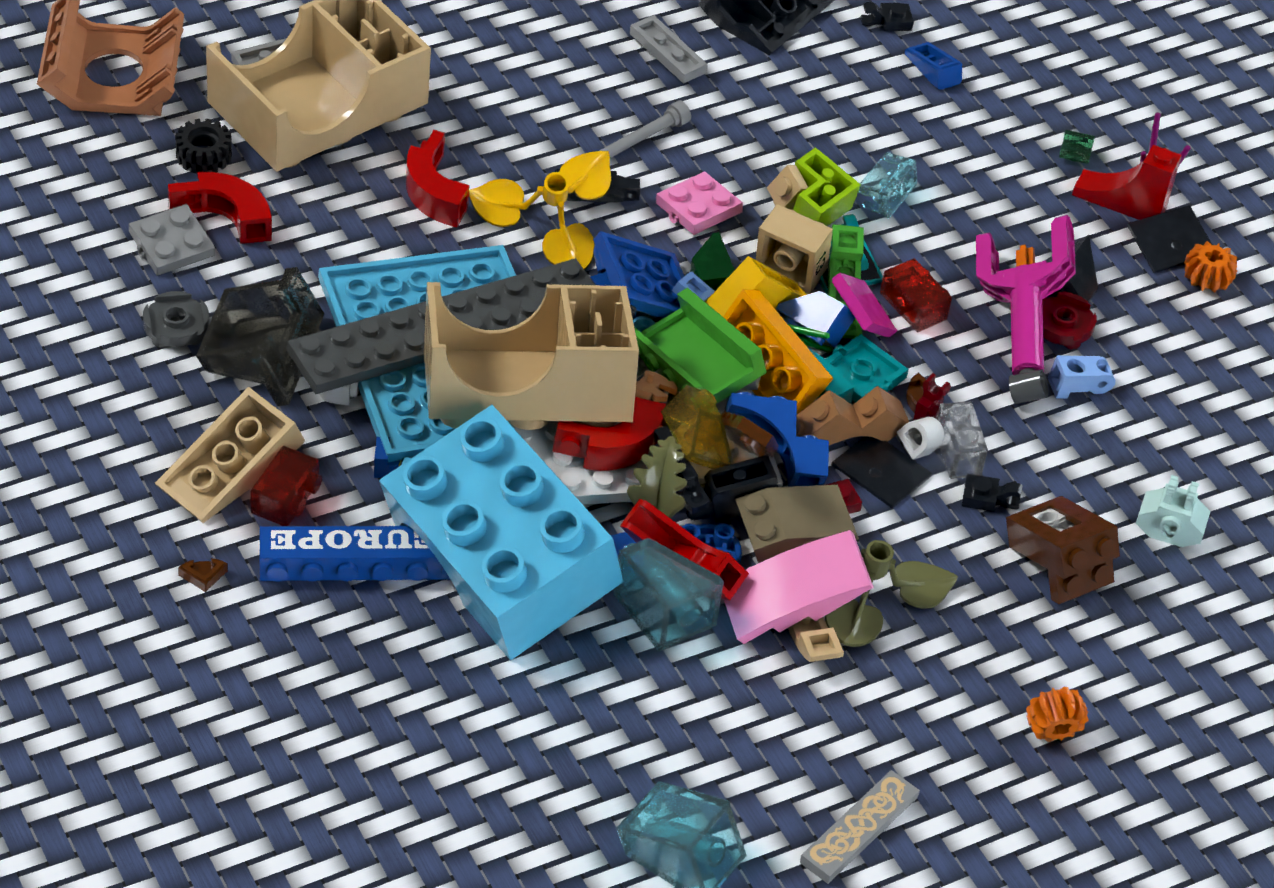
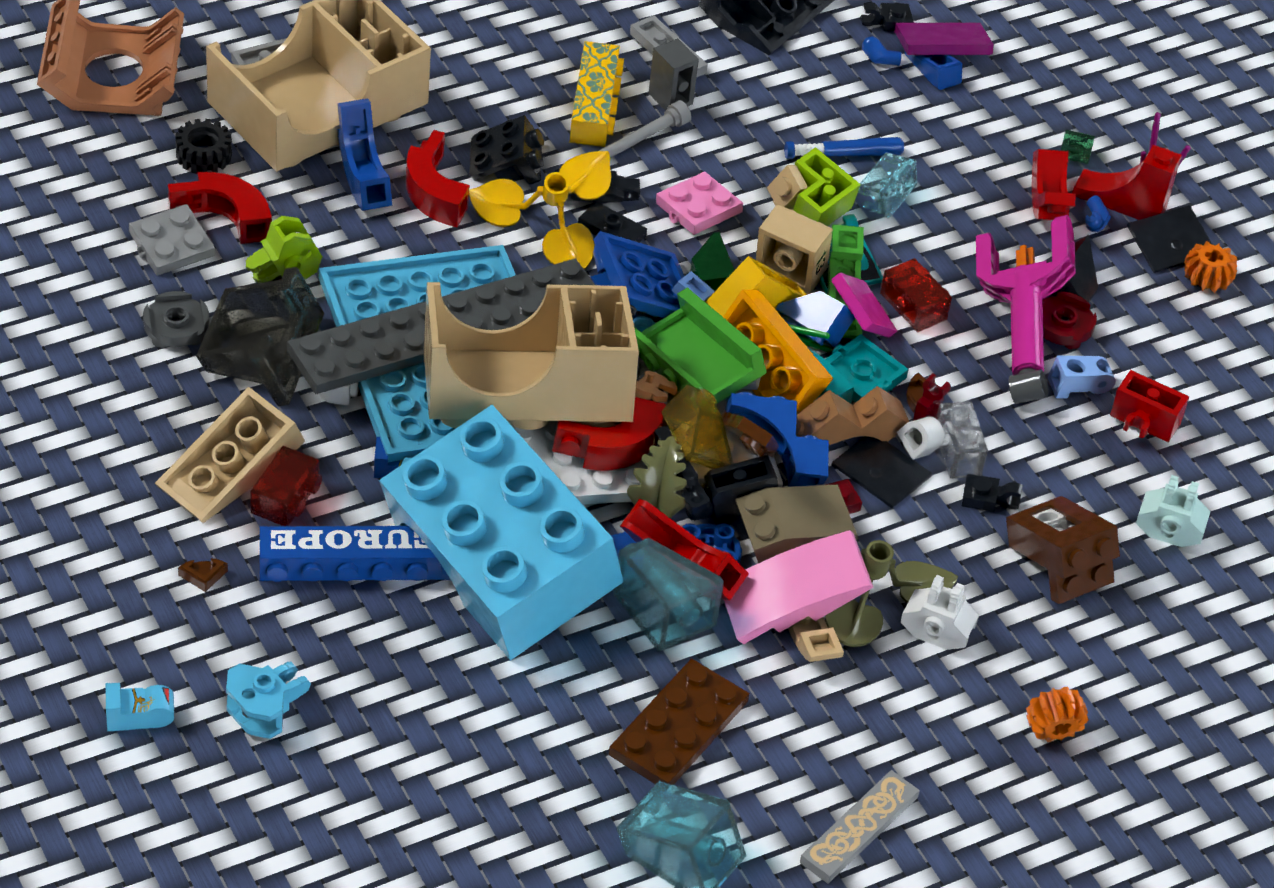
(138, 707): none -> medium azure leg
(263, 696): none -> medium azure hinge
(283, 250): none -> lime hinge
(359, 155): none -> blue arch
(508, 145): none -> black bracket
(595, 94): none -> yellow brick
(602, 218): none -> black plate
(673, 74): none -> dark grey brick
(679, 724): none -> reddish brown plate
(856, 147): none -> blue piece
(879, 54): none -> blue arm
(940, 615): none -> white hinge
(944, 38): none -> magenta tile
(1049, 184): none -> red arch
(1100, 215): none -> blue arm
(1149, 406): none -> red brick

